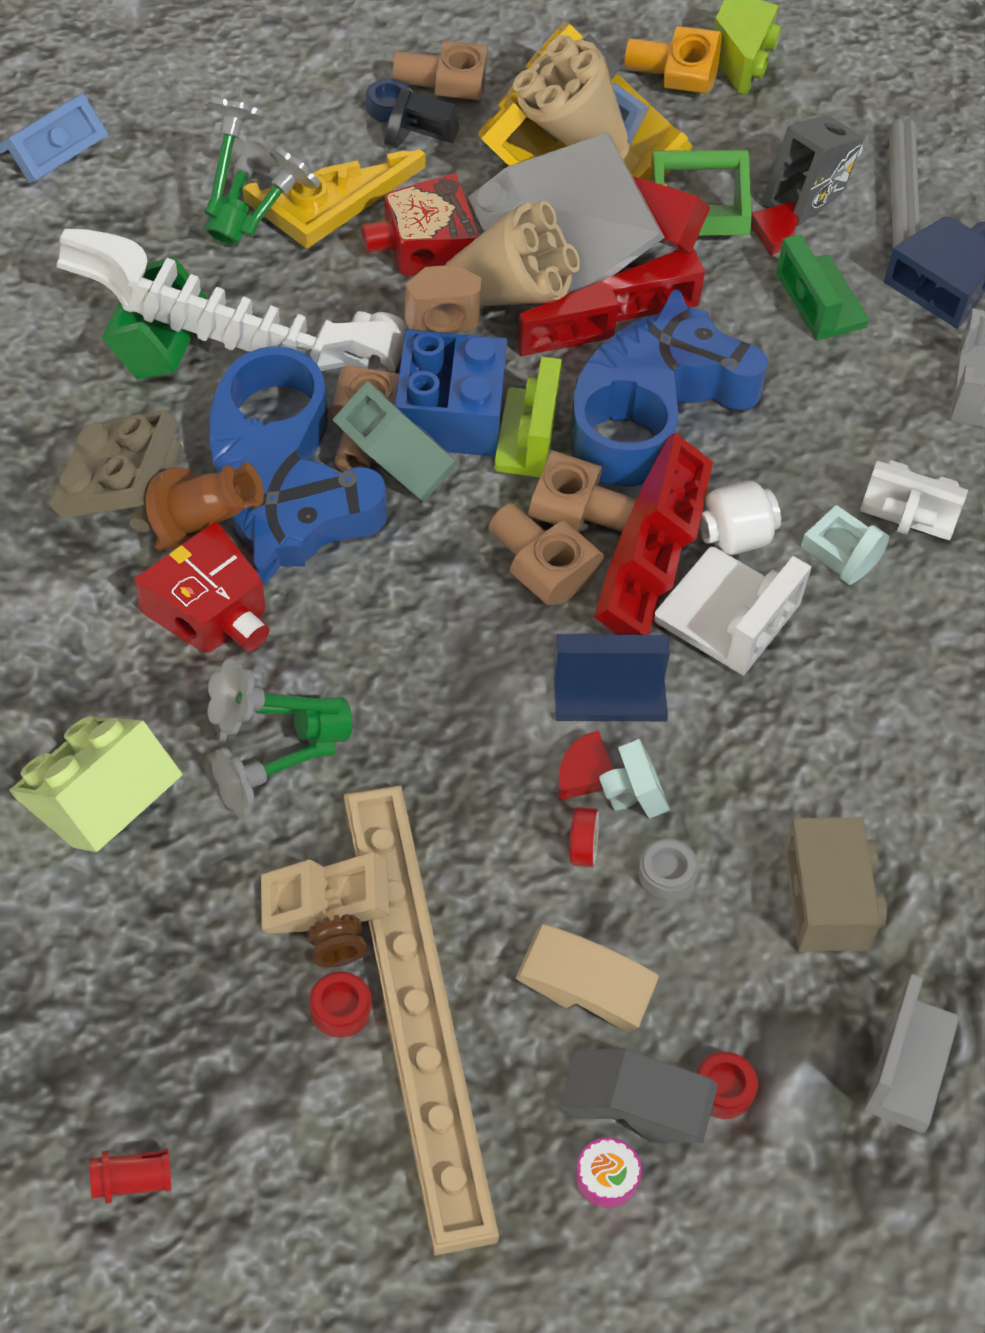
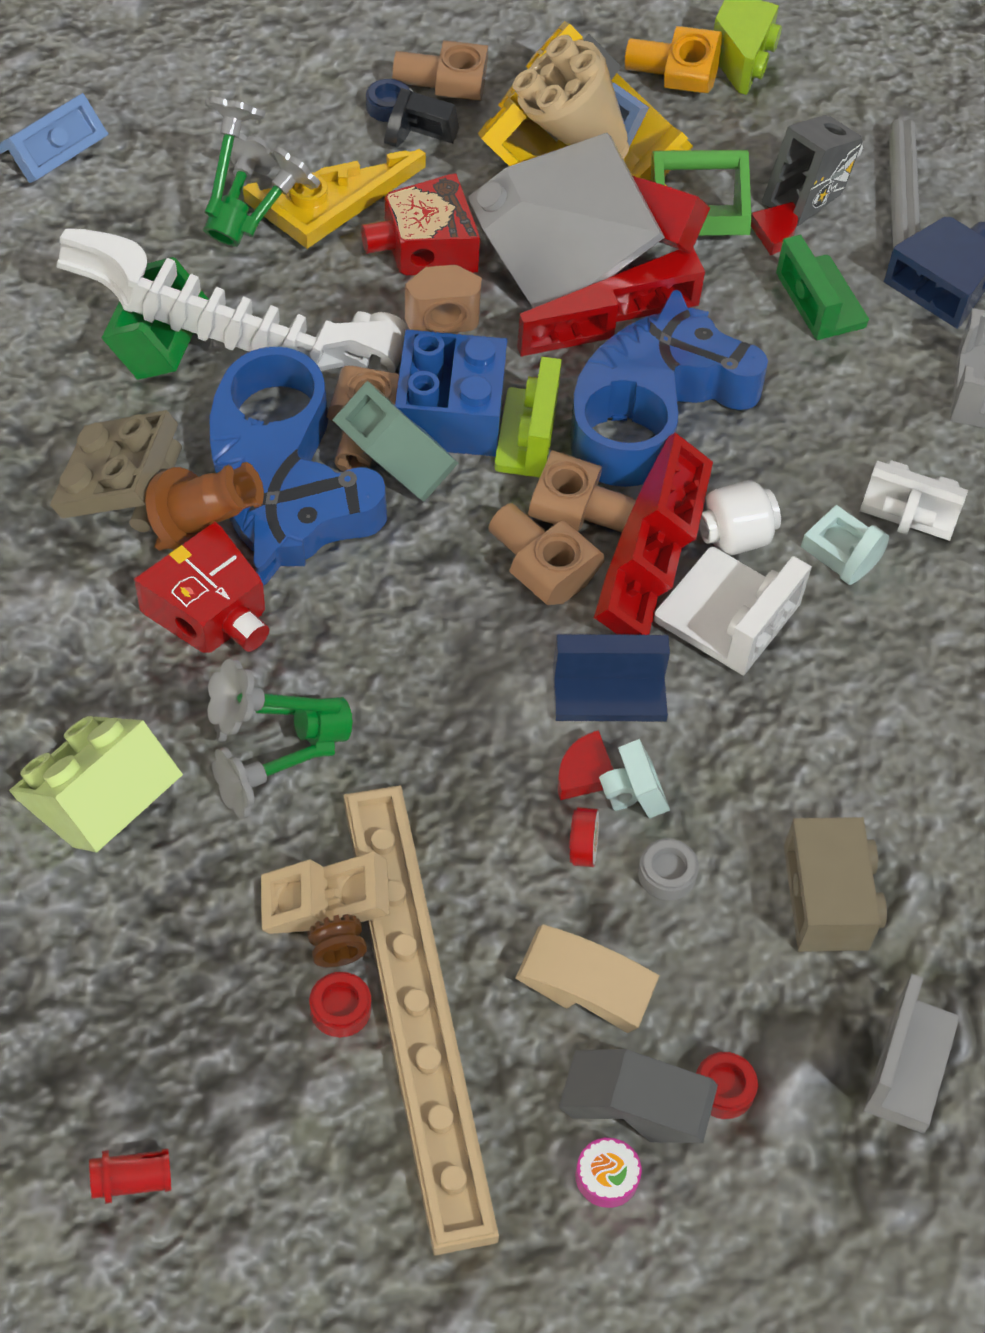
(521, 258): tan cone -> none

